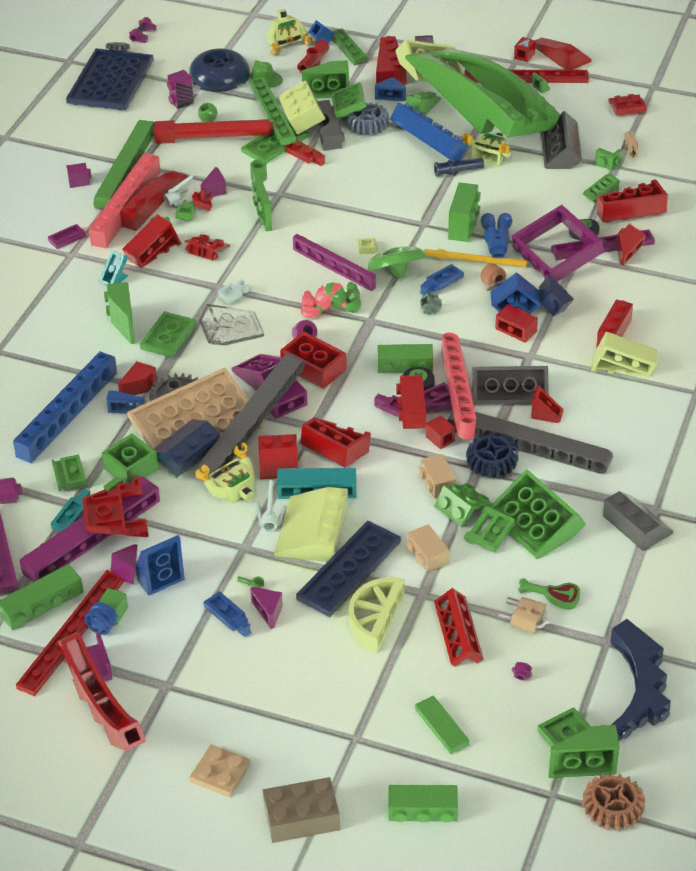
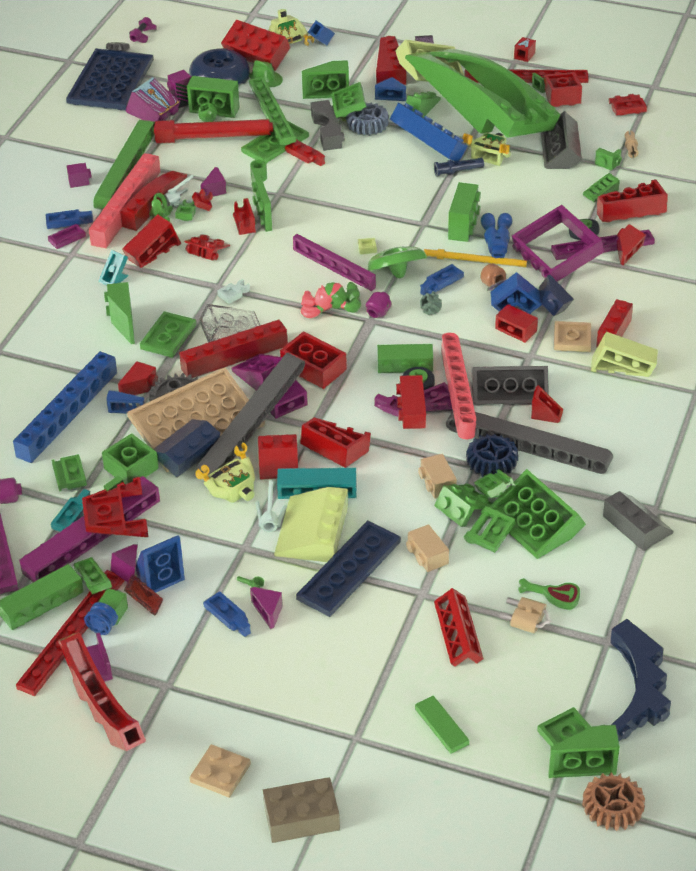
(68, 218): none -> blue hinge
(92, 575): none -> bright green tile
(143, 594): none -> clear red slope
(152, 102): none -> magenta slope
(158, 208): none -> bright green piece
(219, 92): none -> bright green brick
(233, 349): none -> red brick
(244, 218): none -> red hinge
(256, 43): none -> red brick
(301, 107): yellowish green brick -> none
(306, 326): magenta head -> none
(313, 55): red piece -> none
(349, 47): bright green tile -> none
(378, 304): none -> magenta head
(378, 588): yellowish green window -> none
(422, 803): bright green brick -> none
(440, 432): red brick -> none
(494, 484): none -> bright green plate
(522, 671): magenta plate -> none
(562, 53): red wedge -> none
(563, 89): none -> red slope
(572, 336): none -> tan plate

